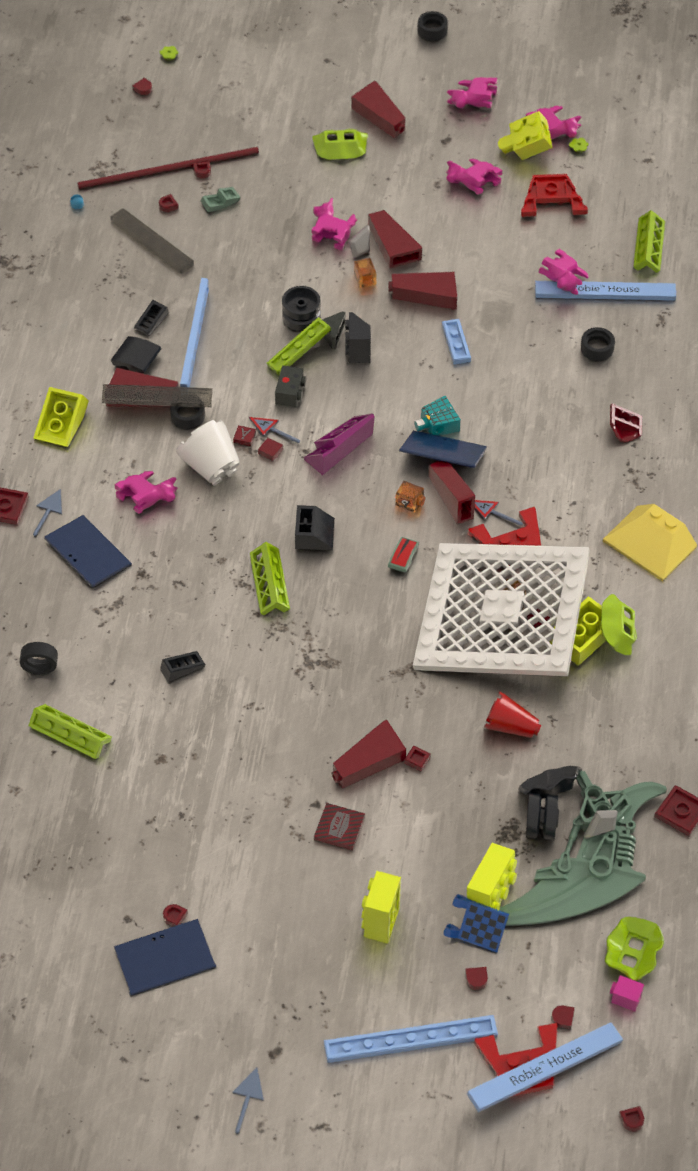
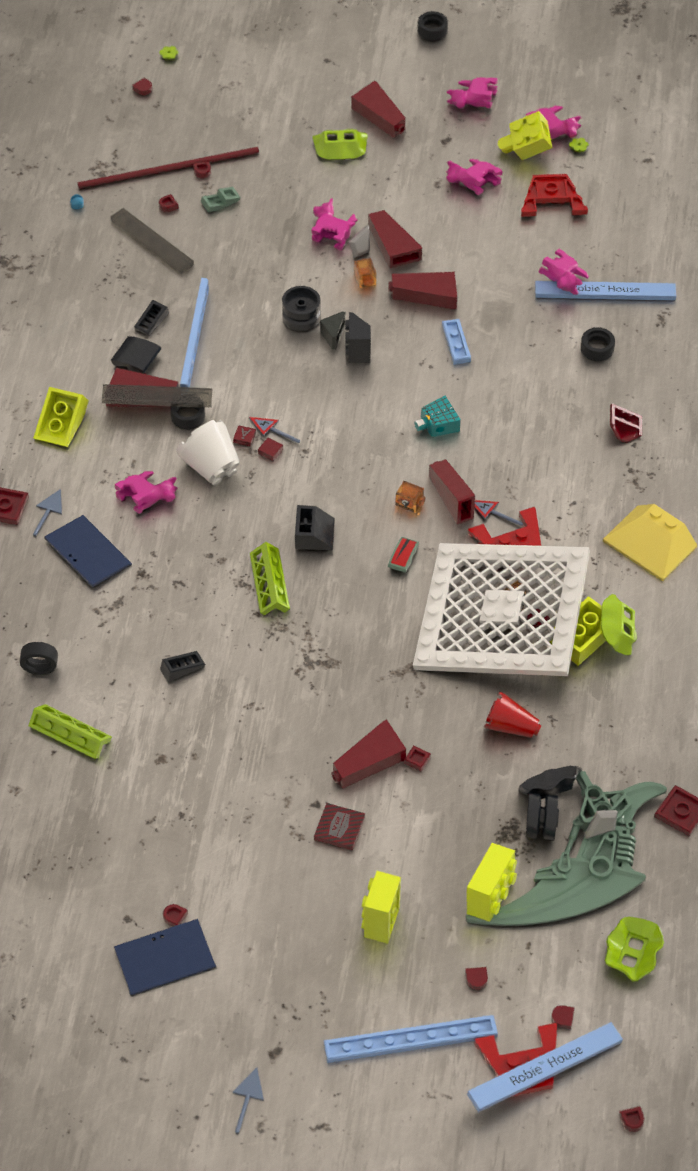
(289, 386): pearl dark grey brick -> none
(299, 345): lime tile -> none
(340, 442): magenta slope -> none
(443, 449): dark blue container -> none
(480, 924): blue flag -> none
(626, 993): dark pink brick -> none
(646, 239): lime fence -> none

